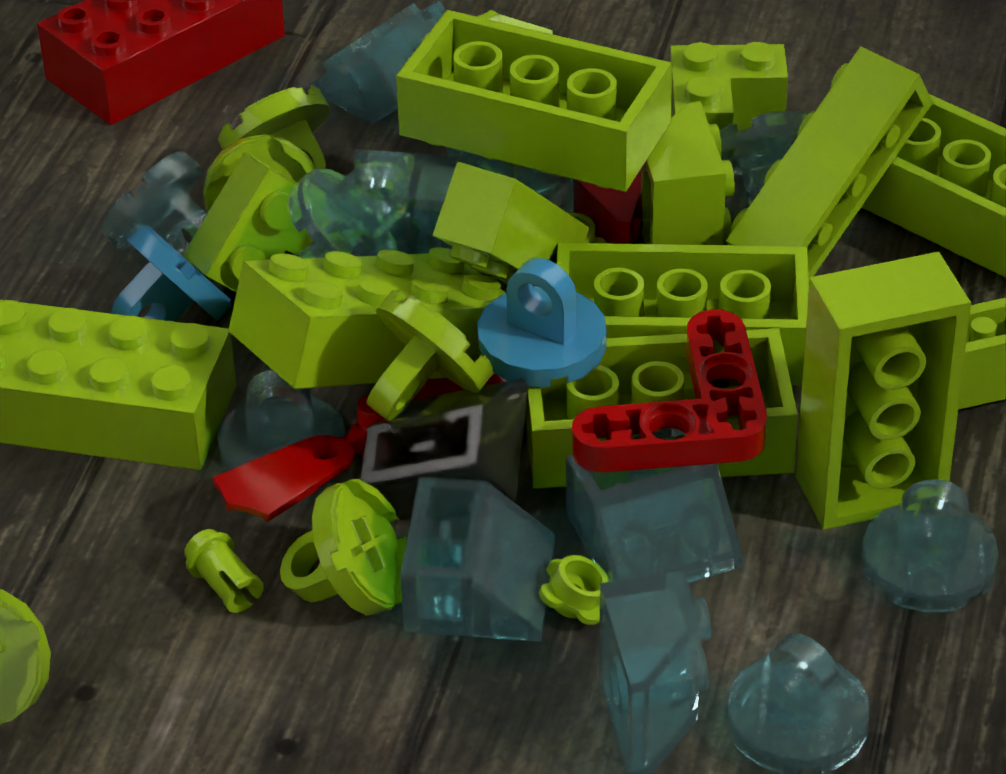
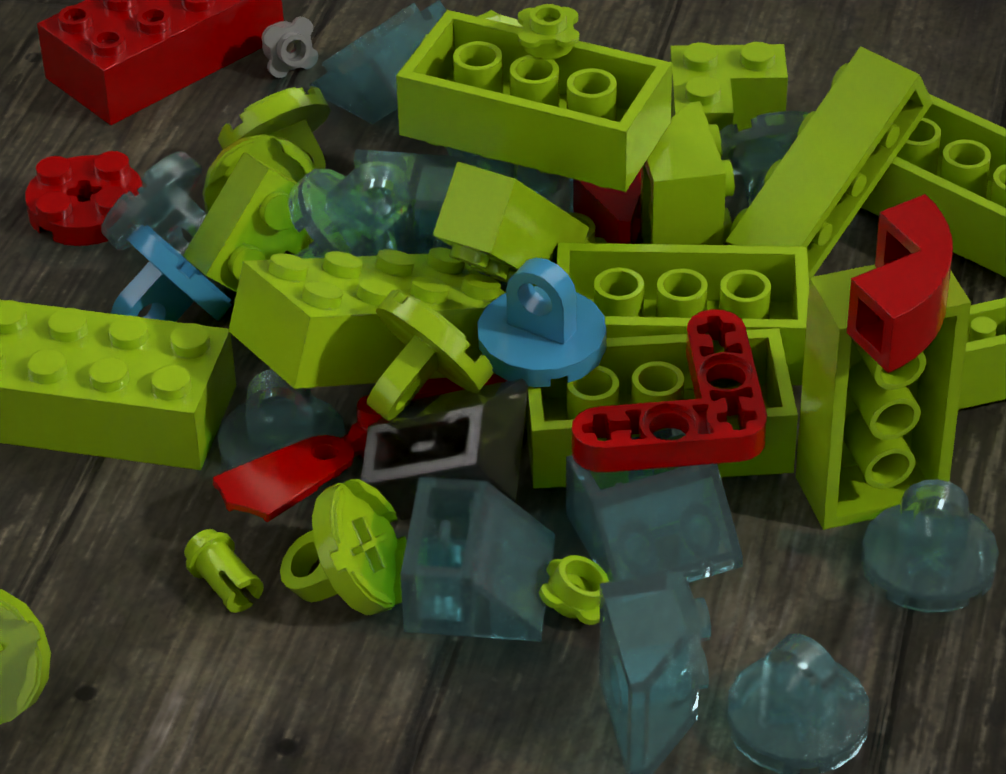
(63, 181): none -> red plate
(276, 39): none -> light grey plate
(548, 30): none -> lime plate
(903, 300): none -> red brick

